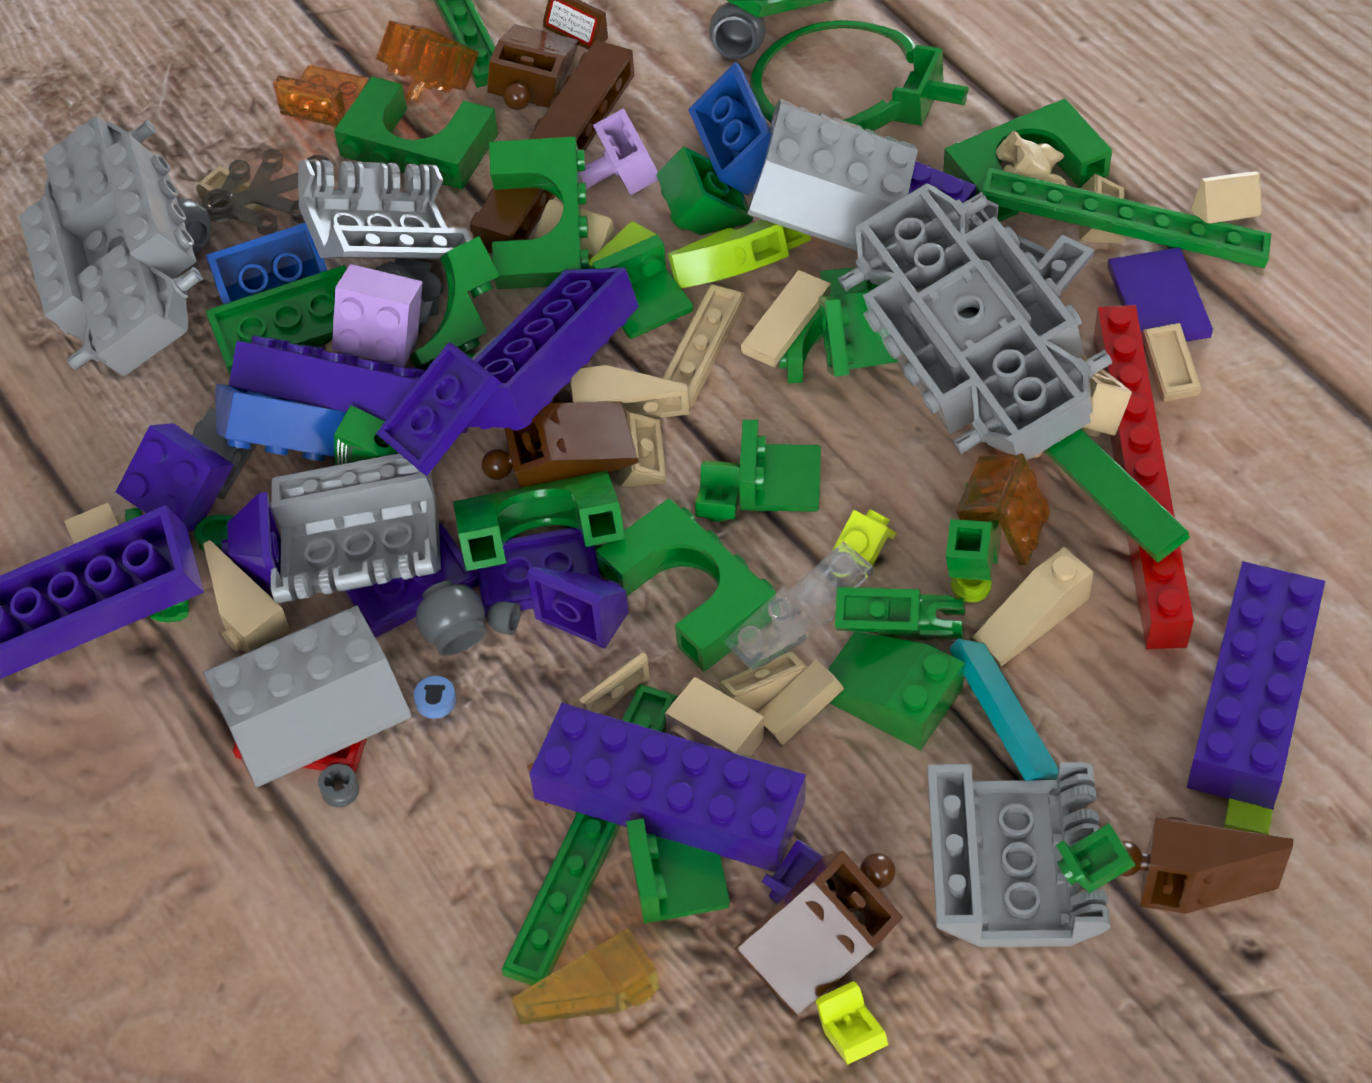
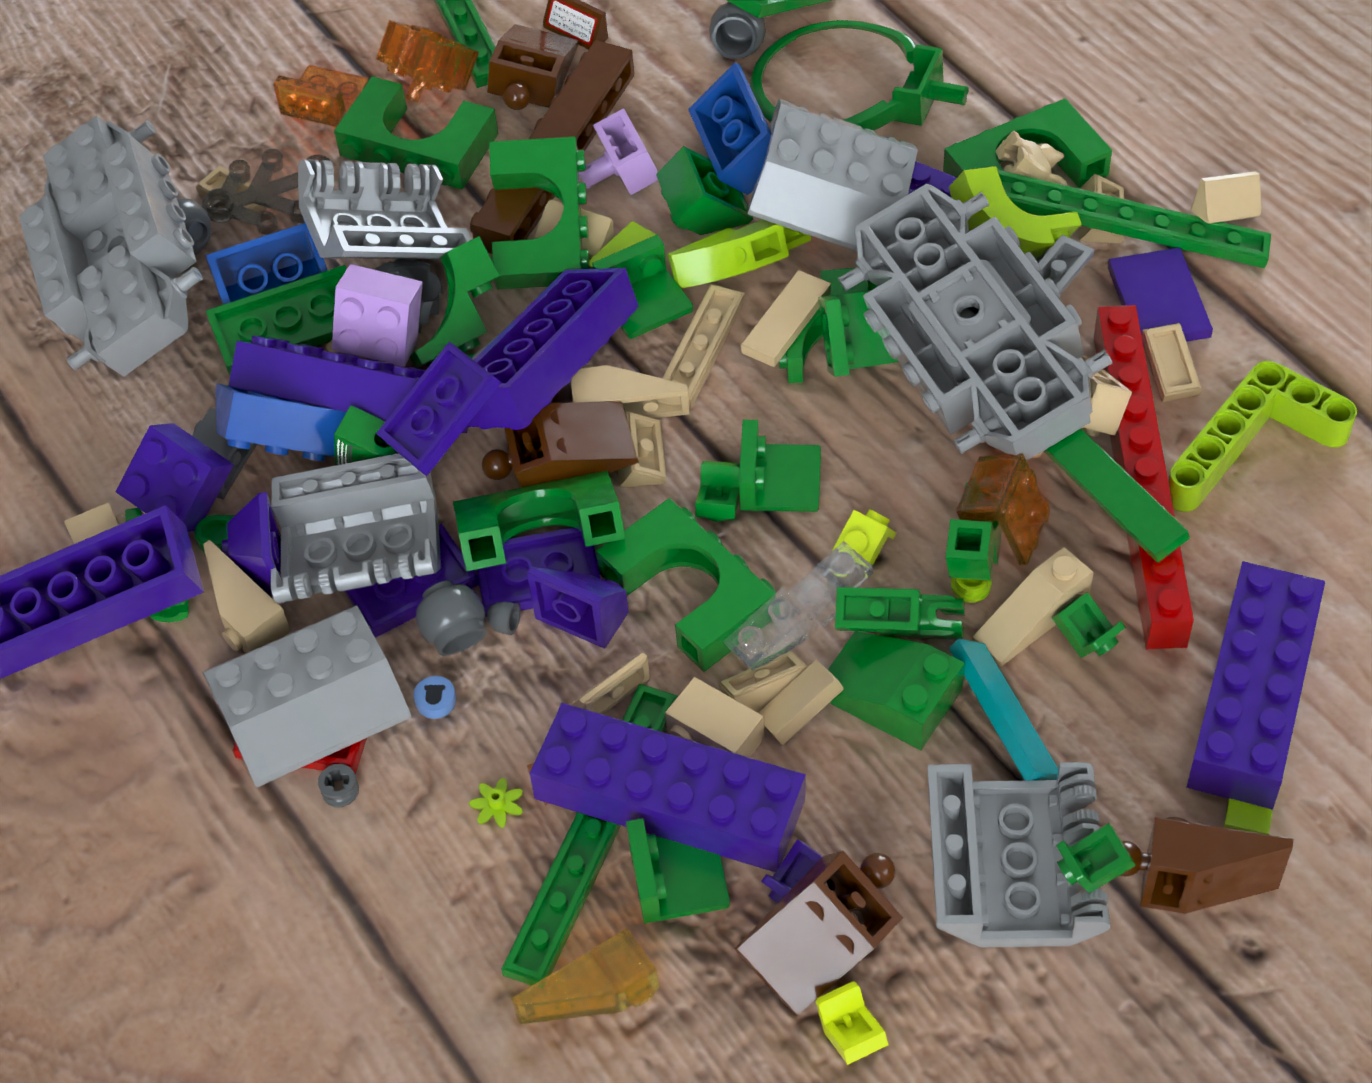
(496, 803): none -> lime plant
(1033, 231): none -> lime arch
(1087, 627): none -> green bracket
(1263, 394): none -> lime beam

